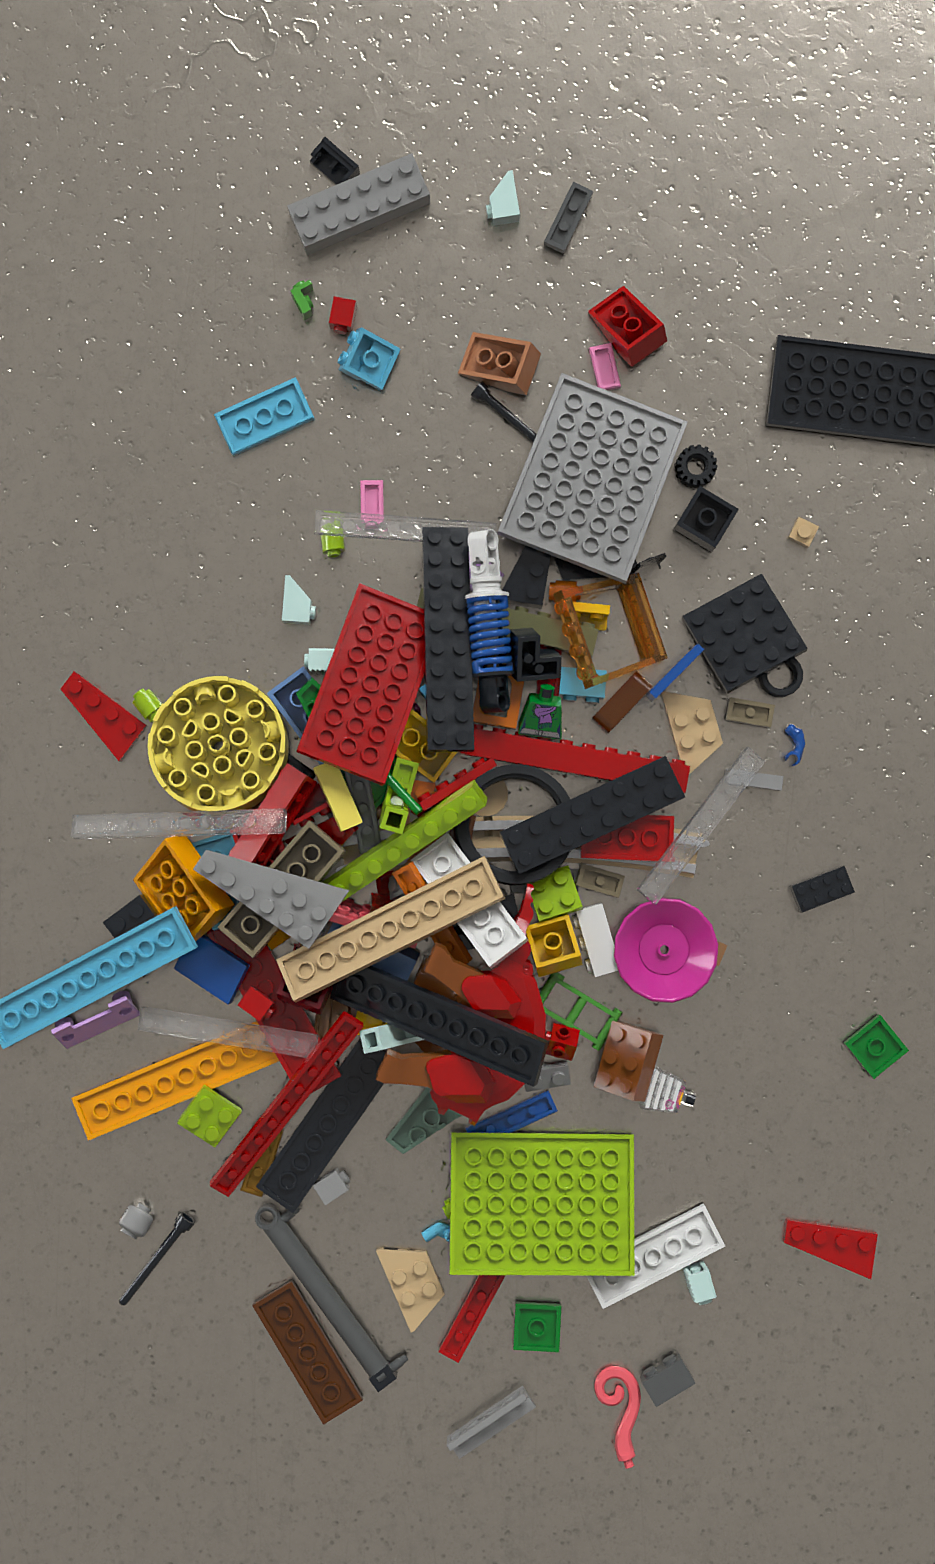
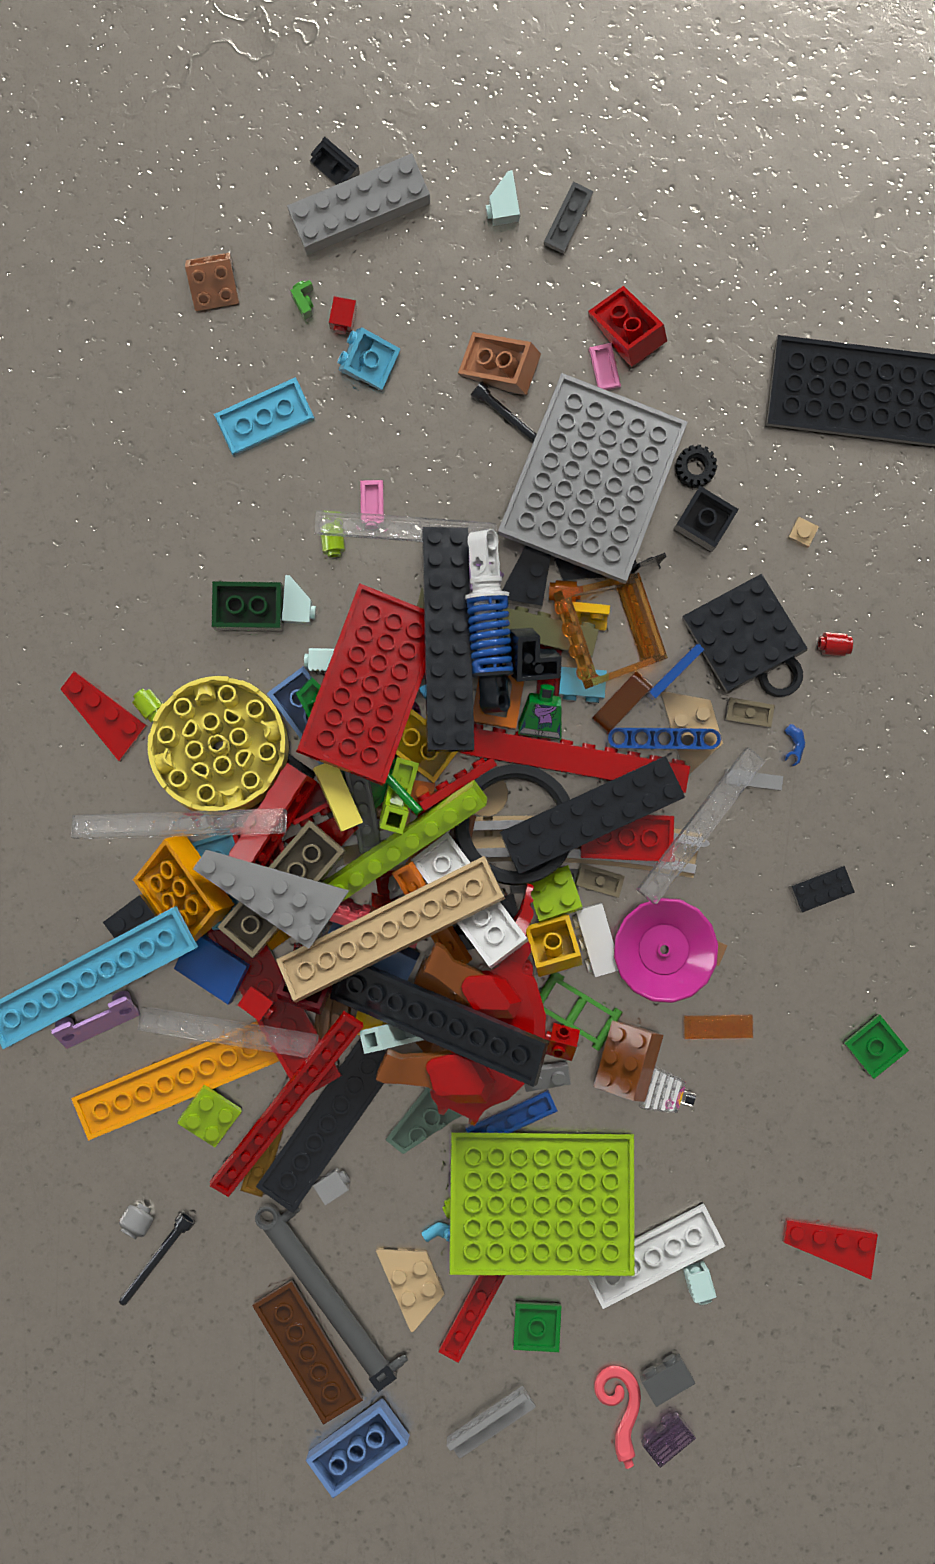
(211, 281): none -> nougat bracket
(247, 606): none -> dark green brick
(357, 1448): none -> medium blue brick
(653, 738): none -> blue beam
(667, 1438): none -> clear purple brick
(718, 1026): none -> clear orange plate
(835, 644): none -> red brick

